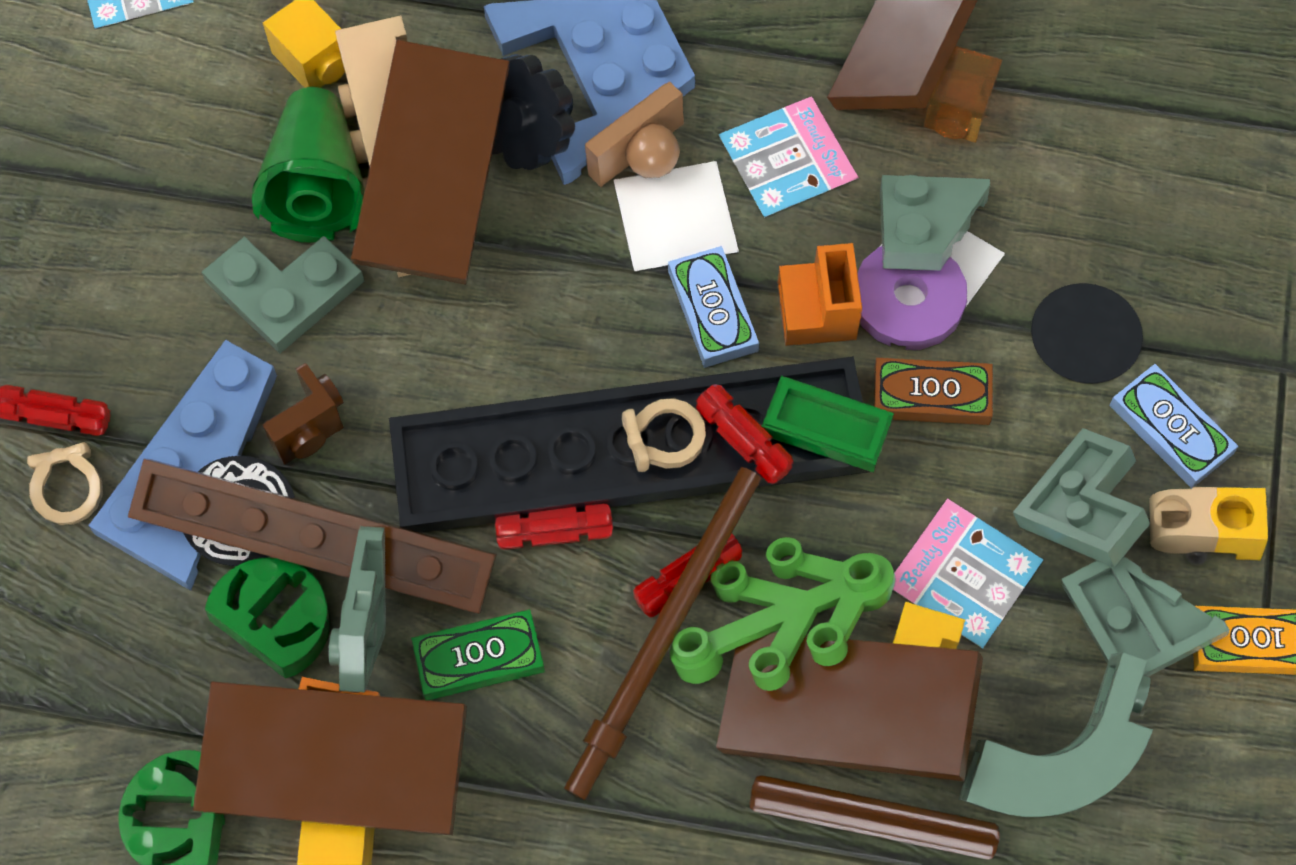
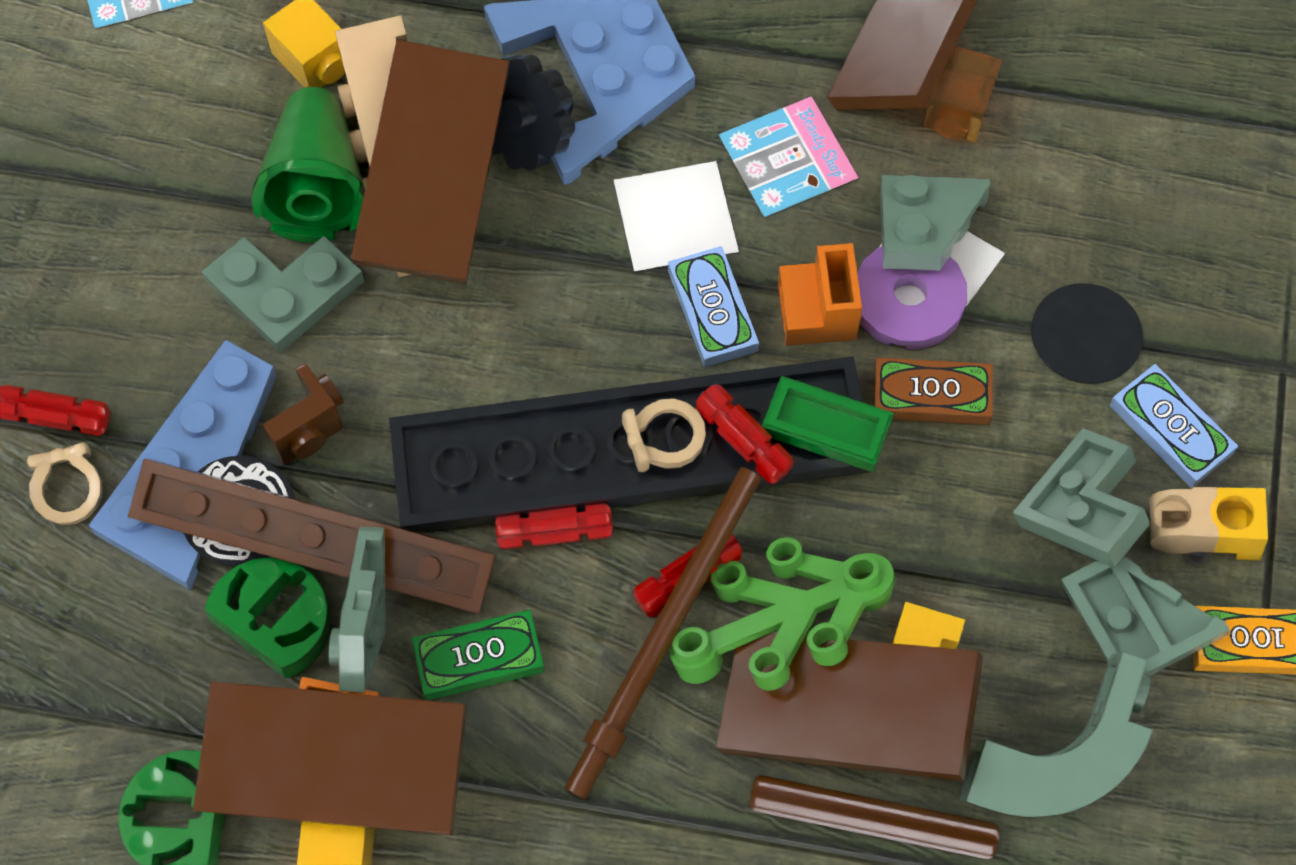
(639, 139): medium nougat tile -> none
(966, 571): sticker -> none

